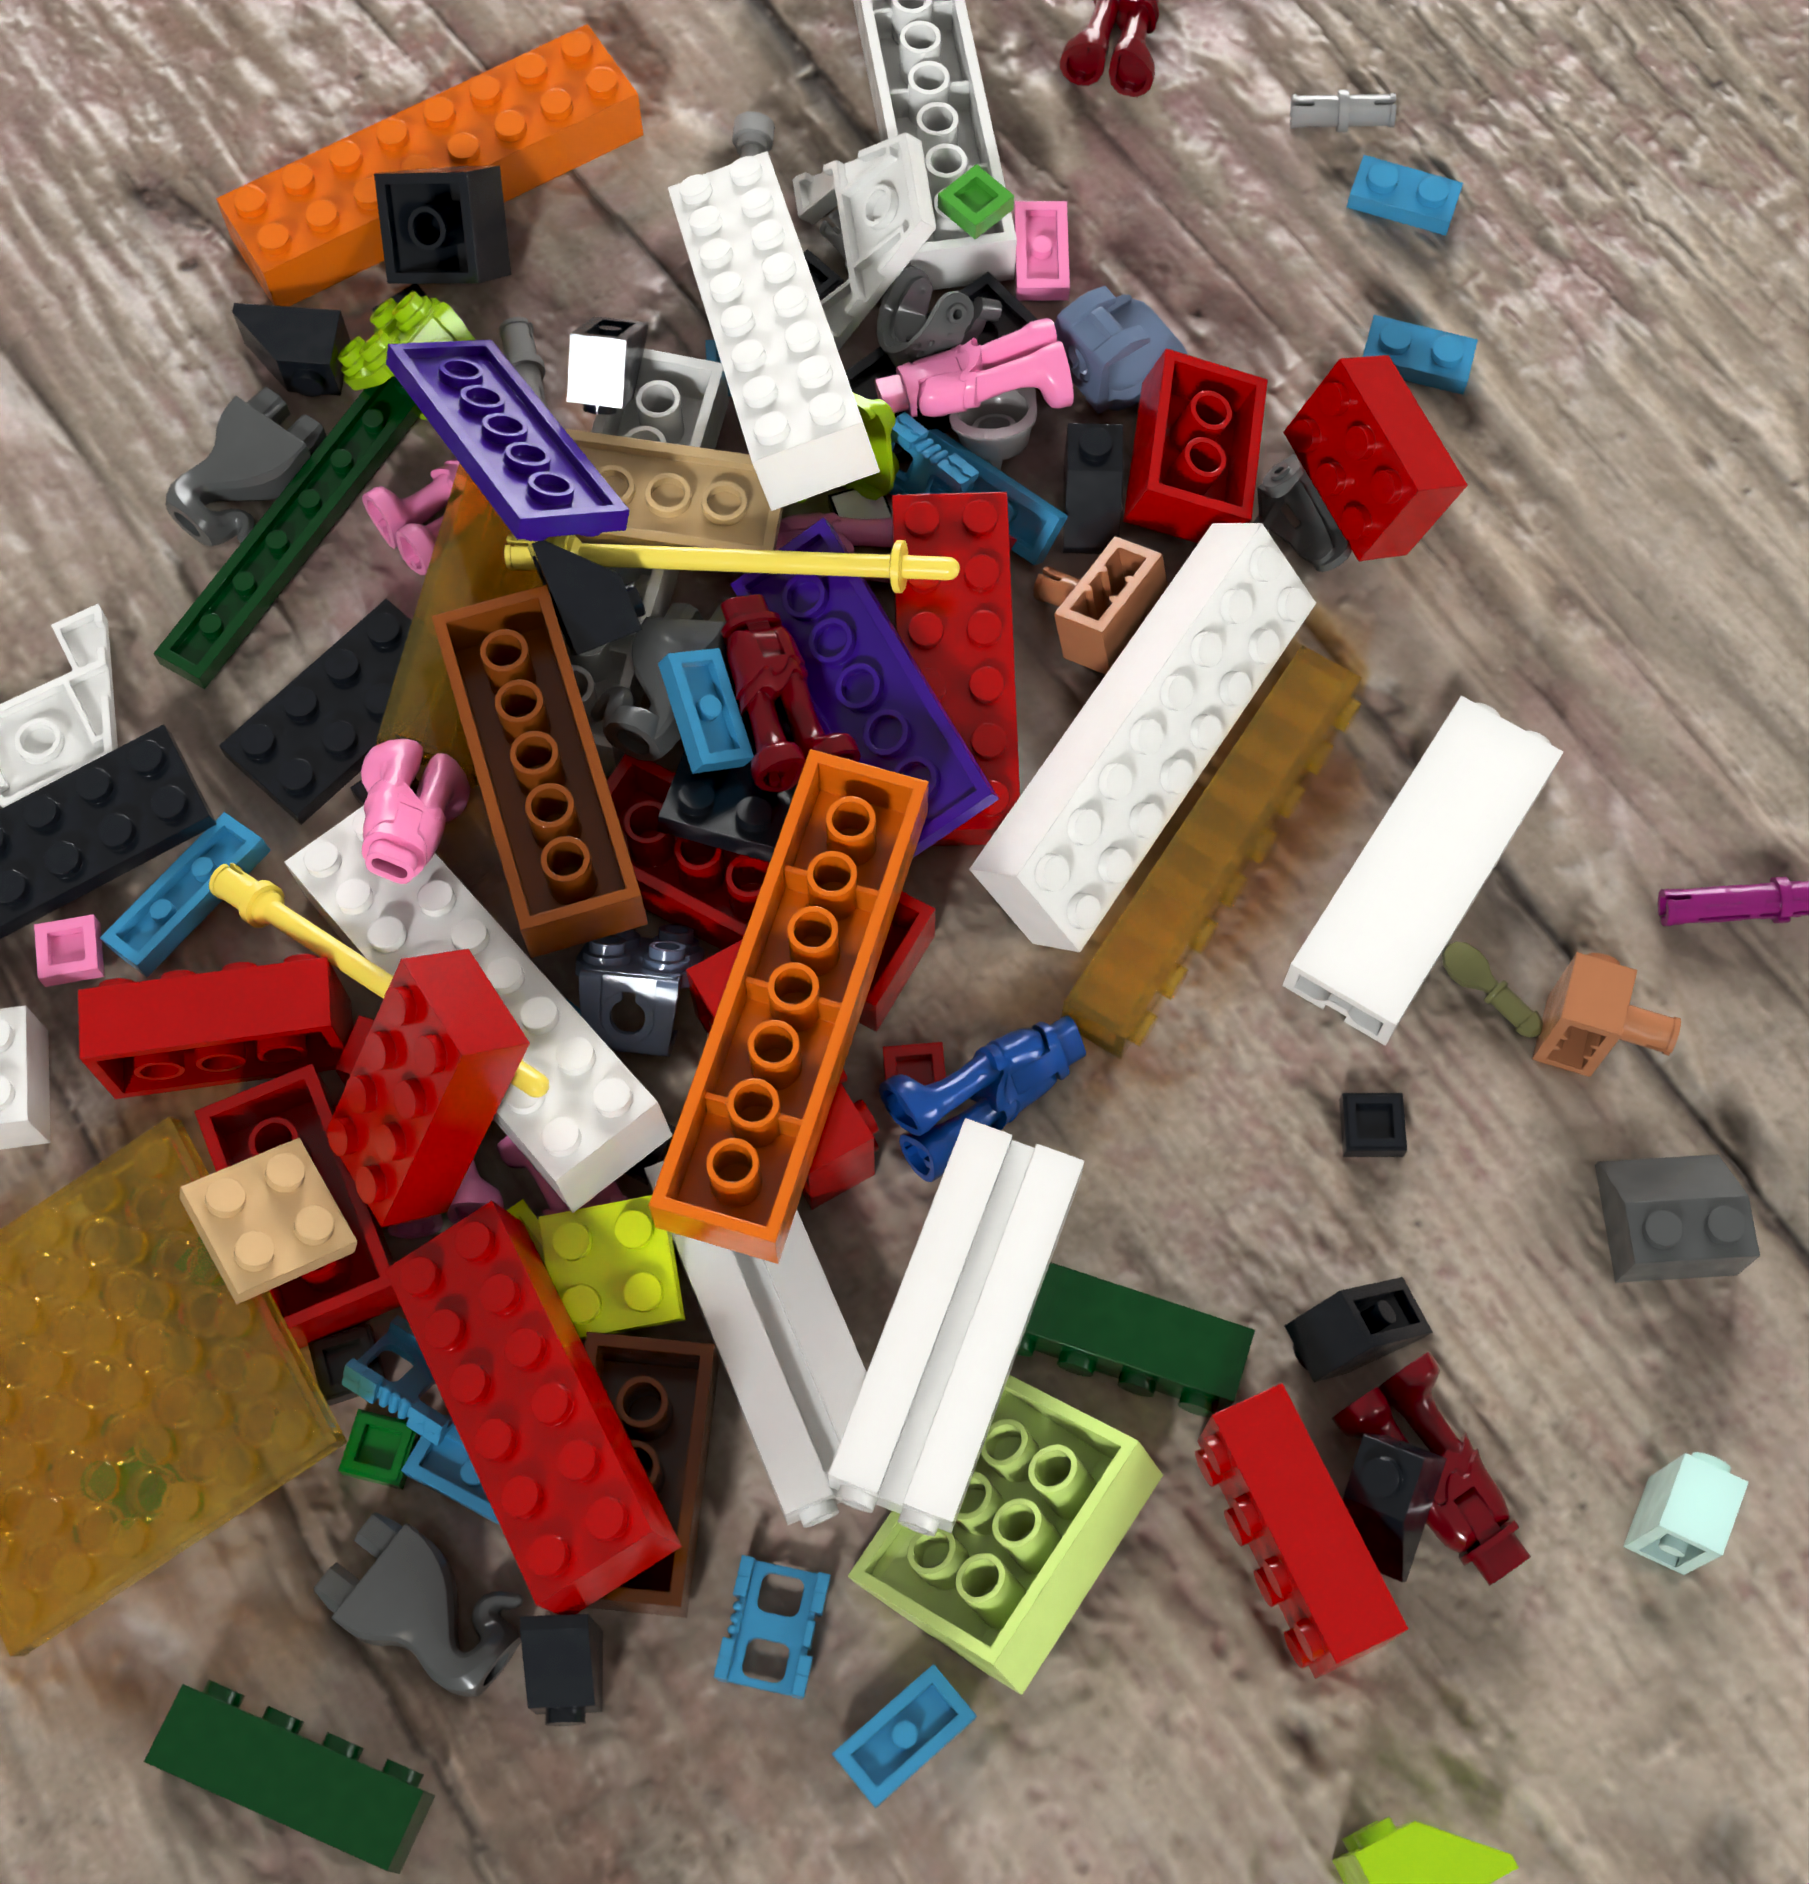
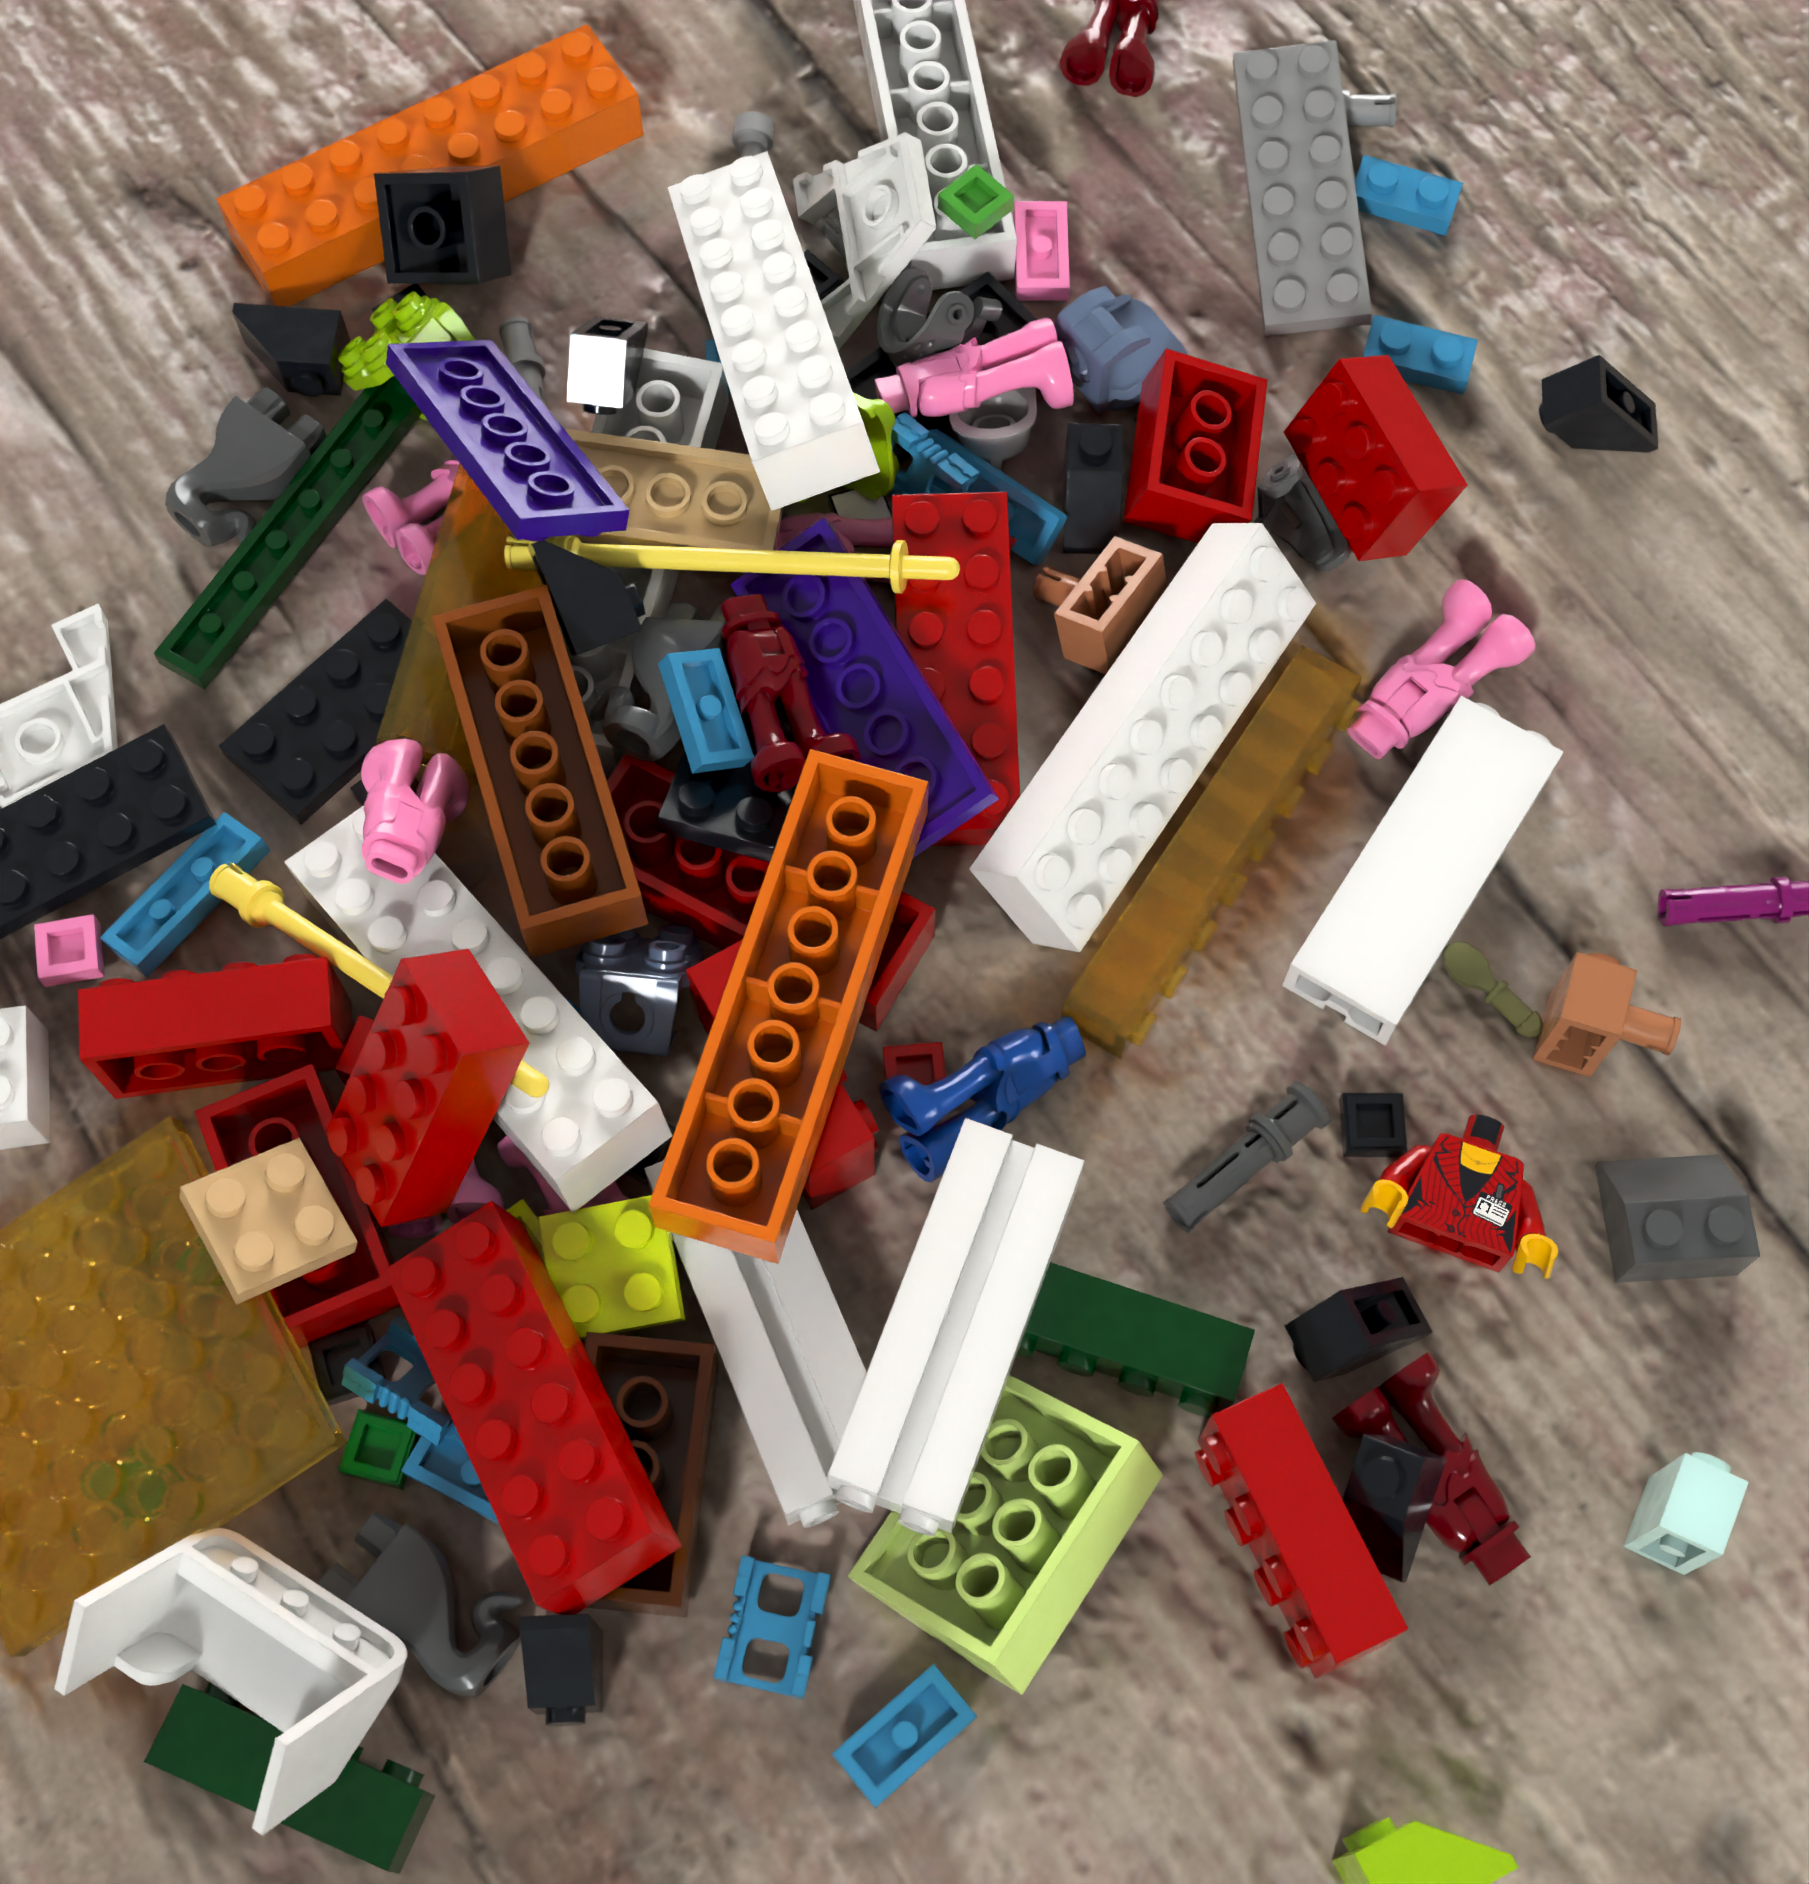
(257, 1636): none -> white windscreen
(1266, 1140): none -> dark grey pin
(1301, 189): none -> light grey plate
(1422, 689): none -> bright pink piece
(1466, 1200): none -> torso
(1598, 409): none -> black slope

